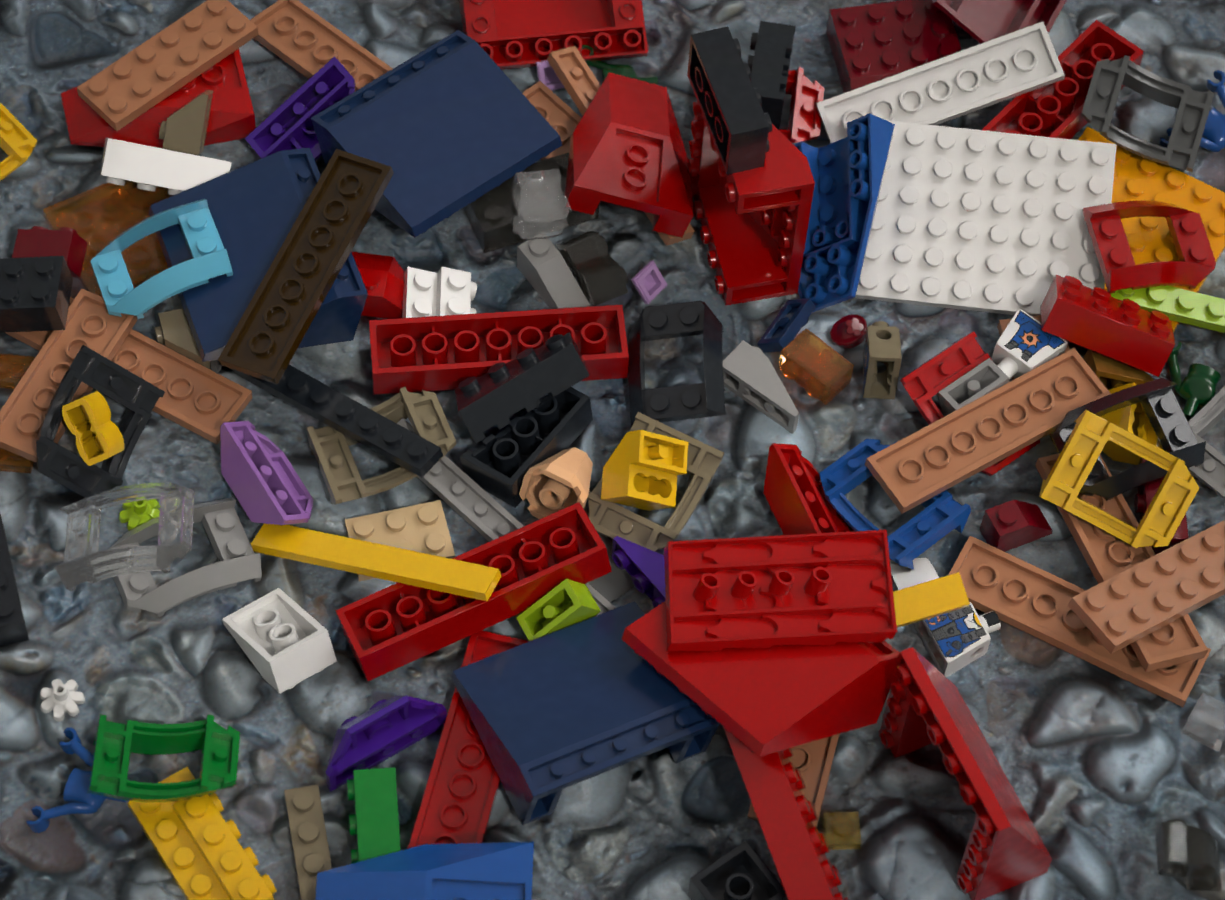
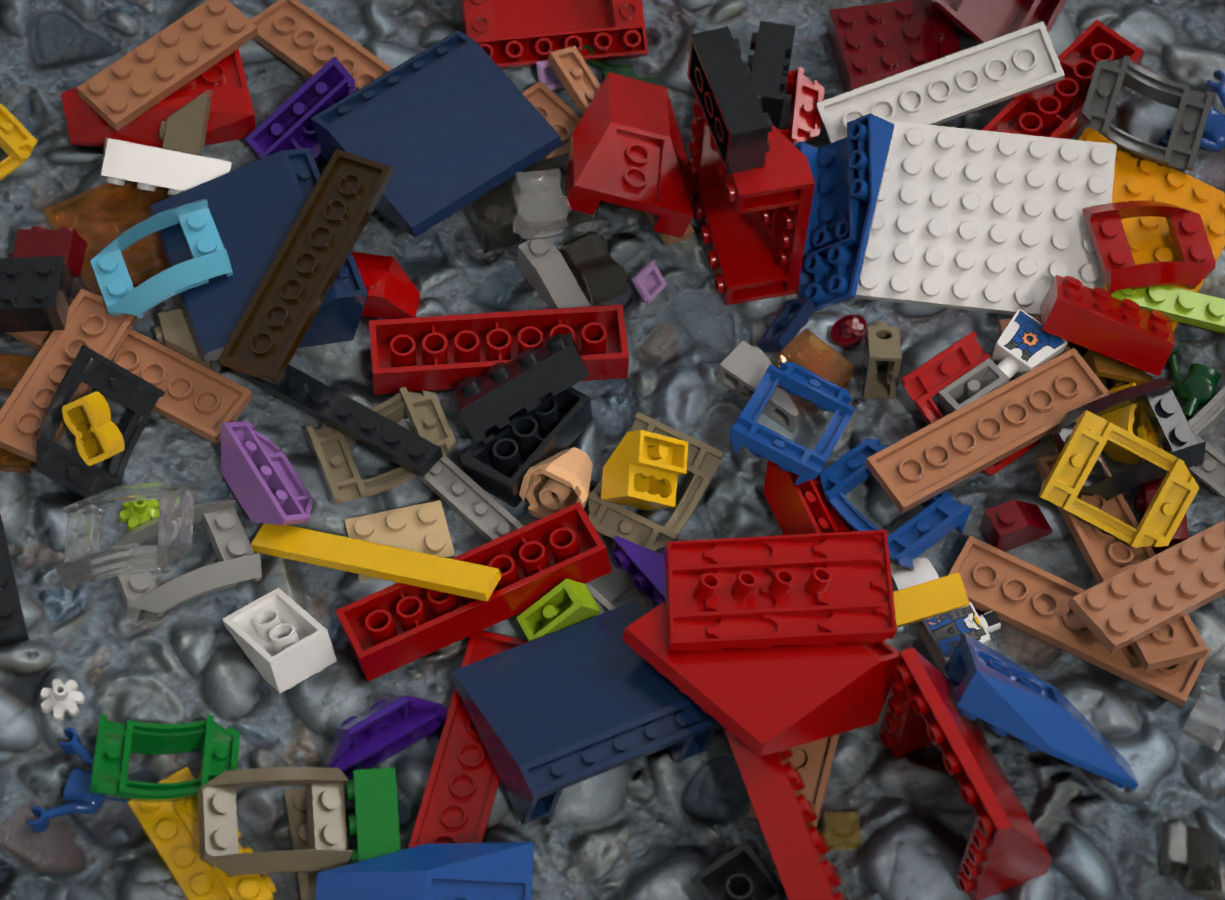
(325, 821): none -> dark tan wedge
(437, 293): white plate -> none
(685, 400): black wedge -> none
(779, 449): none -> blue wedge
(1030, 710): none -> blue wedge

